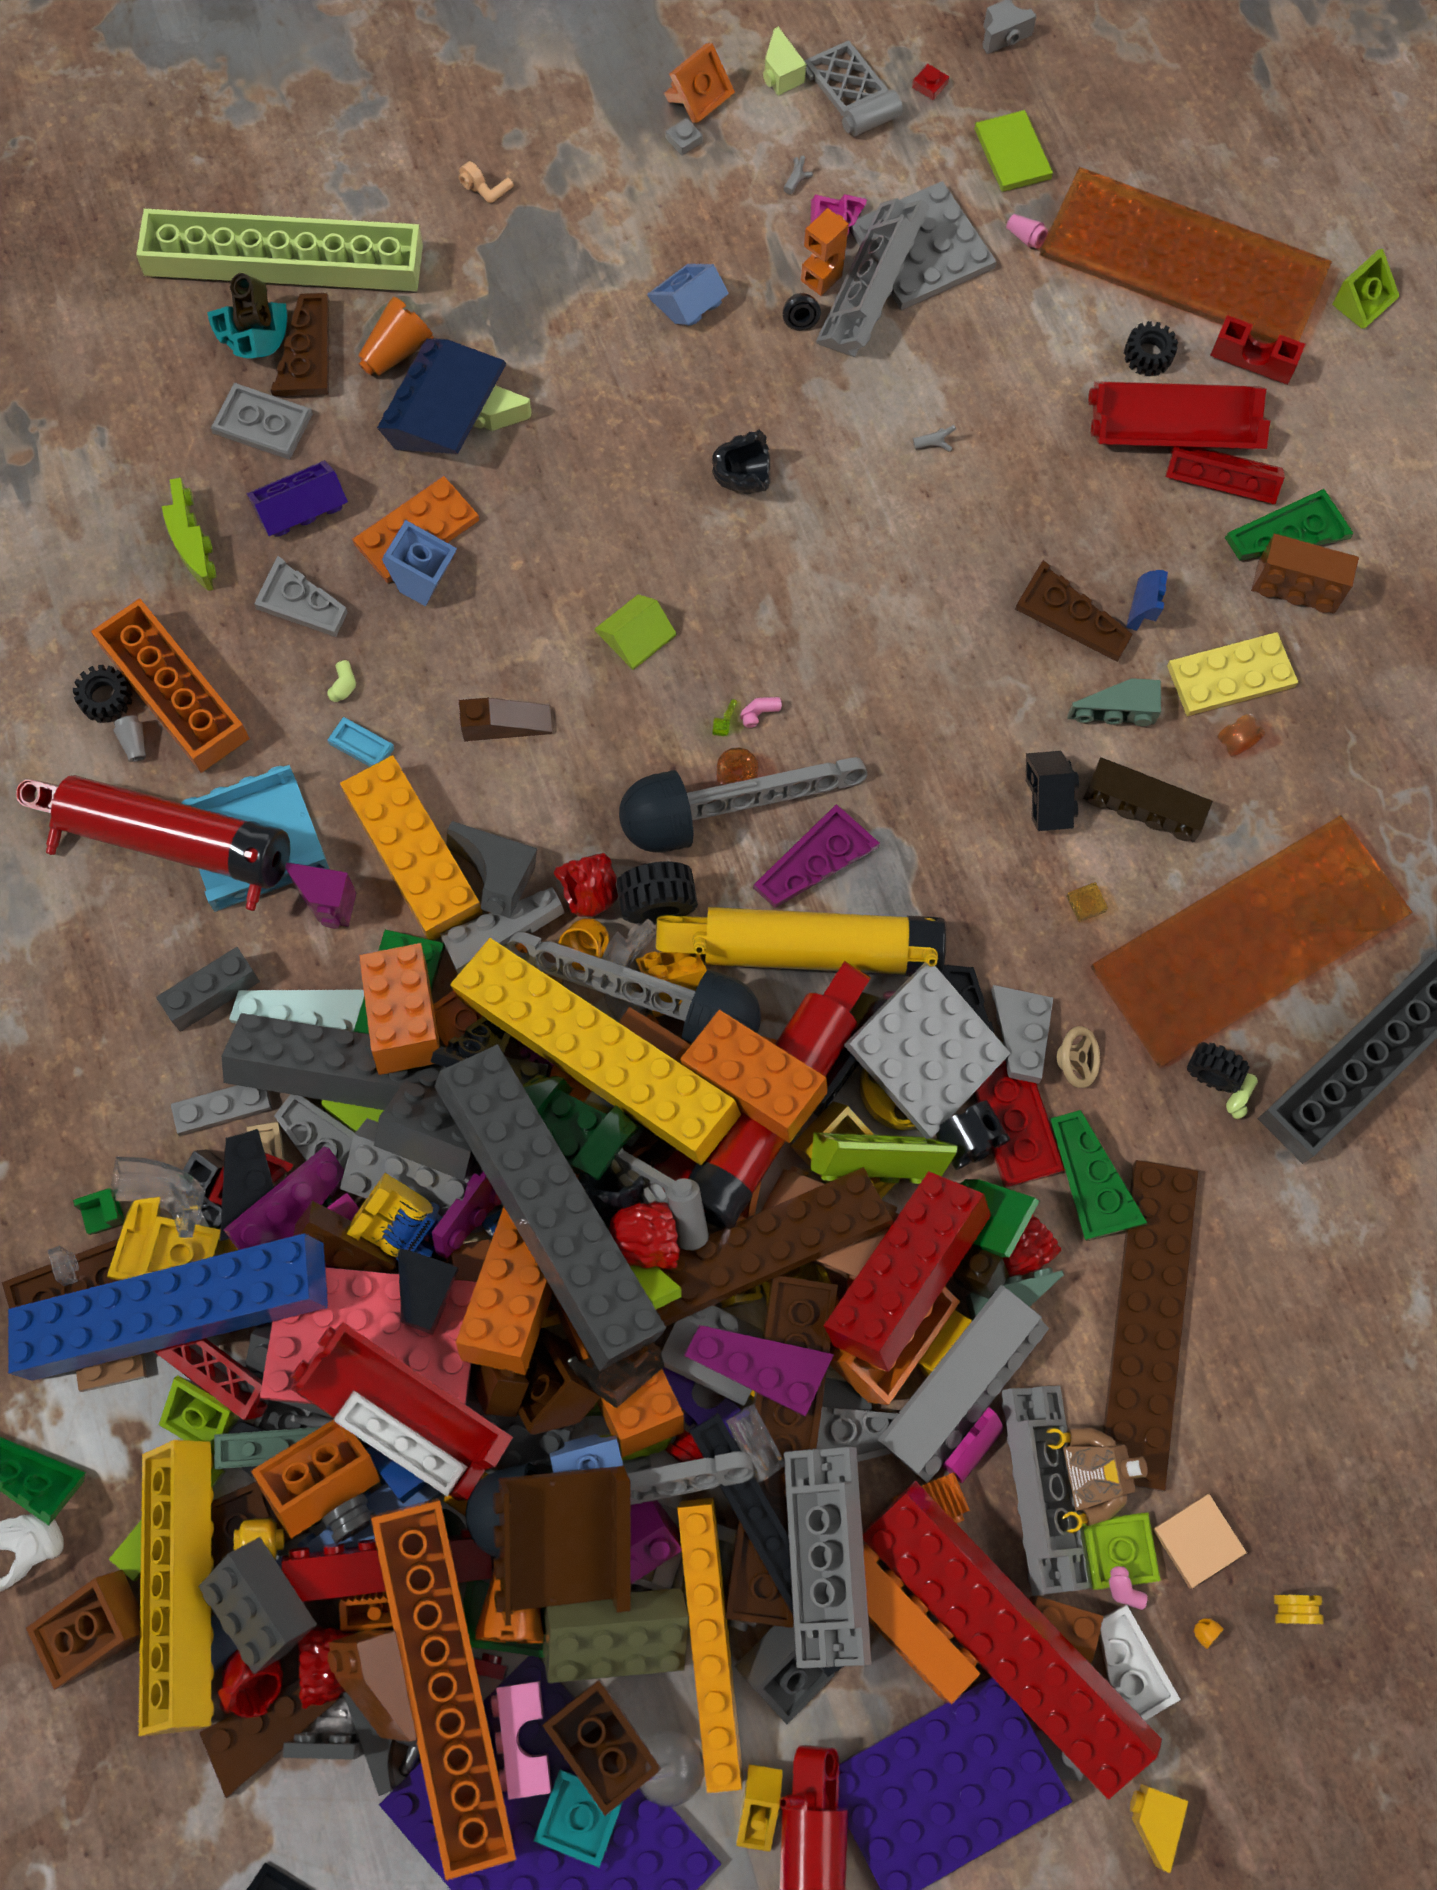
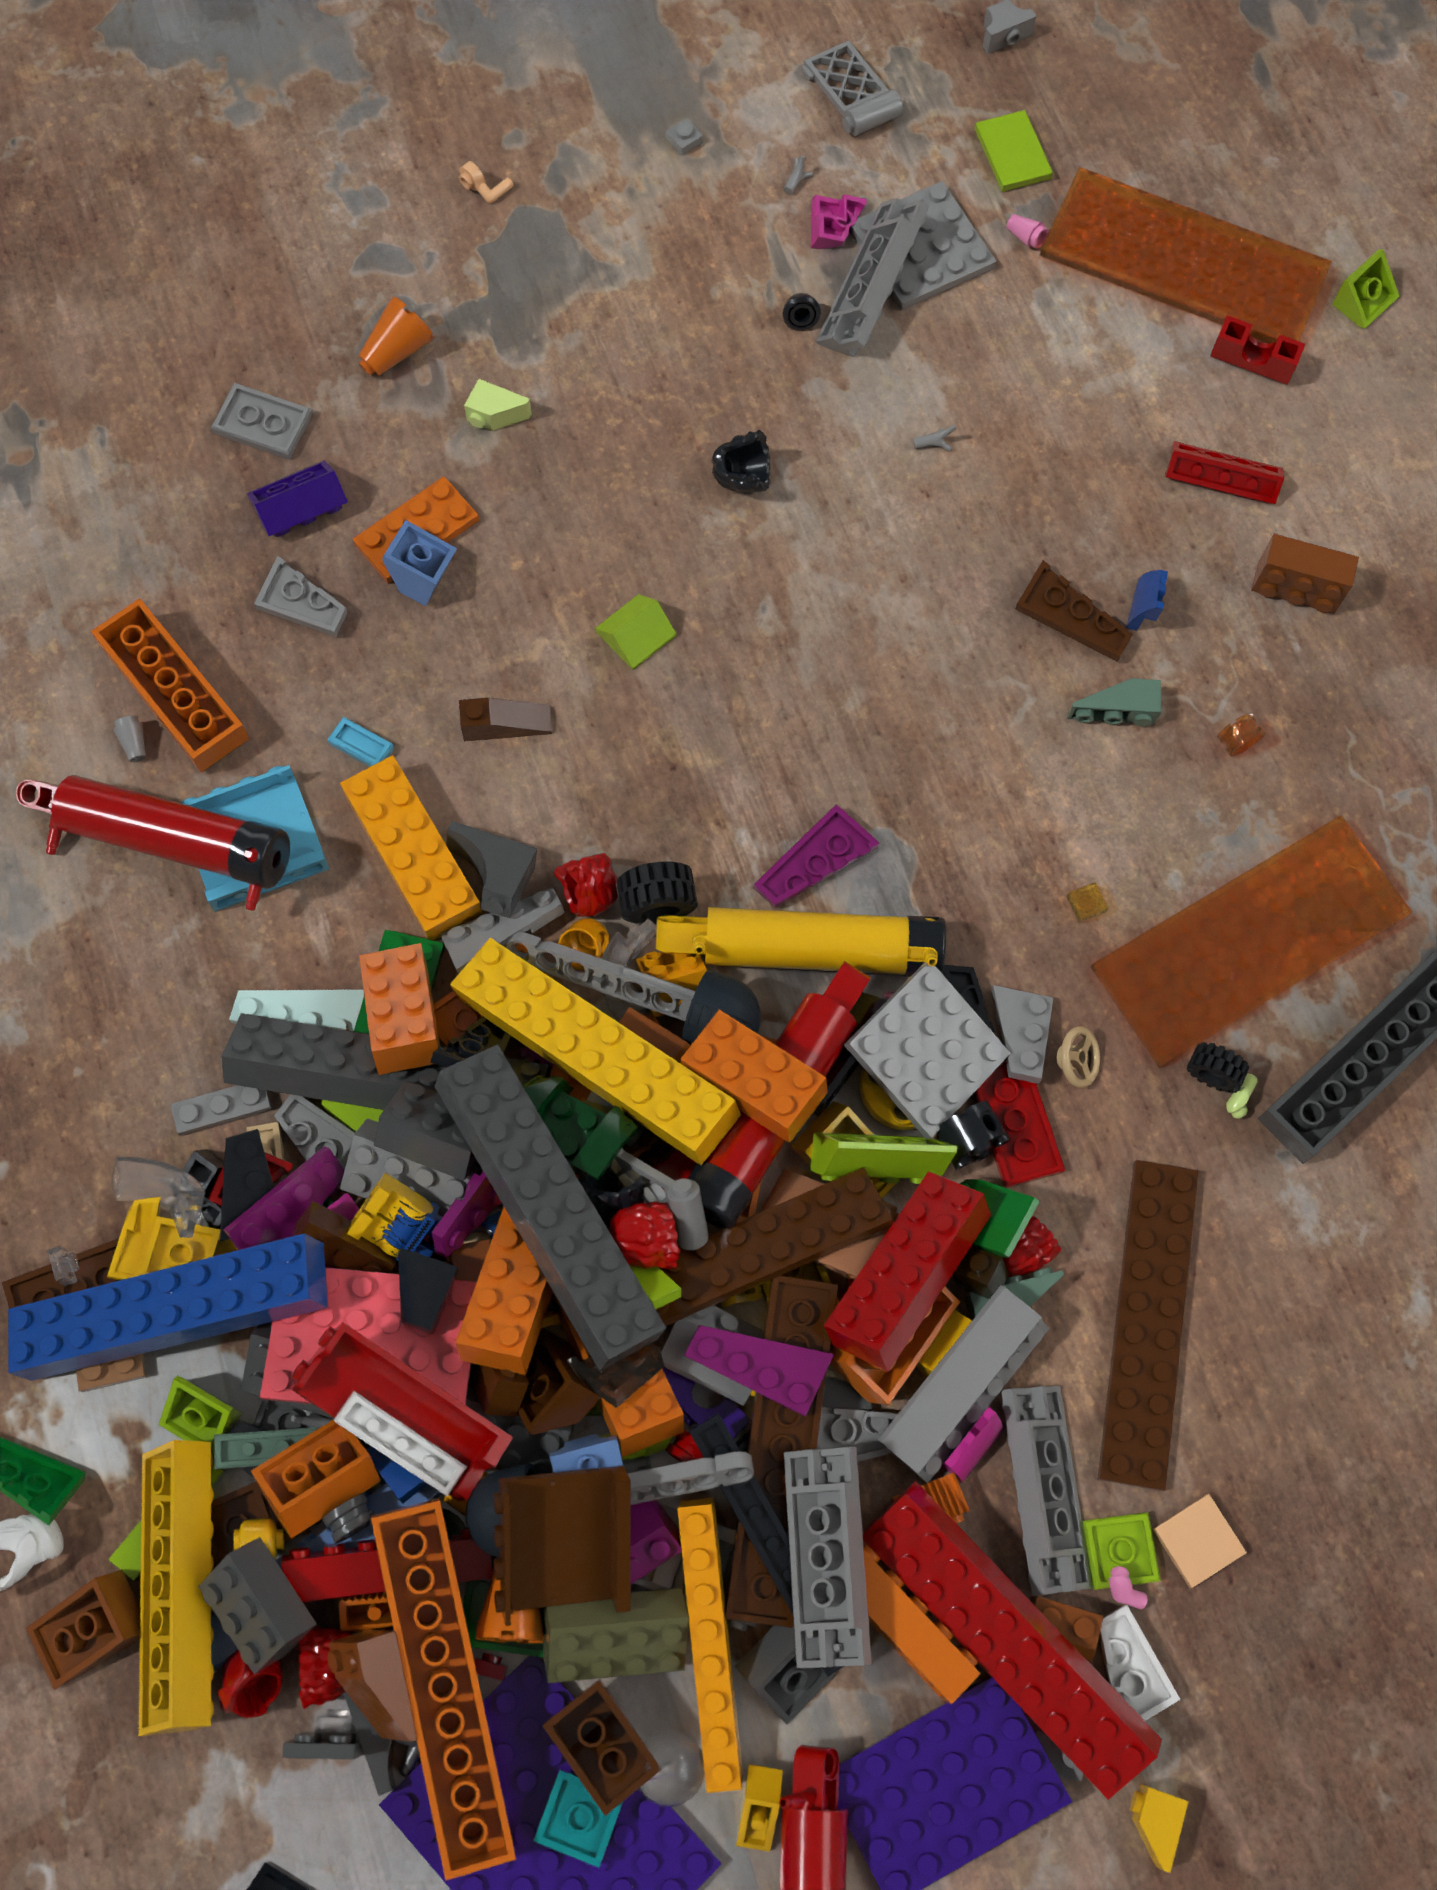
(97, 679): black tyre -> none
(100, 1211): green panel -> none
(187, 536): lime slope -> none
(207, 989): dark grey brick -> none
(213, 1380): red fence -> none
(244, 1745): reddish brown wing -> none
(249, 302): dark brown piece -> none
(253, 342): teal brick -> none
(280, 249): yellowish green brick -> none
(306, 352): reddish brown wing -> none
(326, 893): magenta slope -> none
(344, 684): yellowish green arm -> none
(440, 397): dark blue slope -> none
(523, 1772): bright pink arch -> none
(660, 813): piece -> none
(689, 293): medium blue slope -> none
(700, 83): orange bracket -> none
(722, 725): clear neon green hand -> none
(731, 761): clear orange wheel -> none
(755, 1440): clear plate -> none
(756, 707): bright pink arm -> none
(783, 64): yellowish green slope -> none
(827, 241): orange arch -> none
(930, 81): red plate -> none
(1052, 790): black brick -> none
(1096, 1187): green wing -> none
(1098, 1474): medium nougat torso -> none
(1147, 800): dark brown brick -> none
(1150, 335): black tyre -> none
(1179, 415): red cylinder -> none
(1207, 1631): light orange hinge -> none
(1232, 674): light yellow plate -> none
(1298, 1609): yellow wheel -> none
(1308, 520): green wing -> none

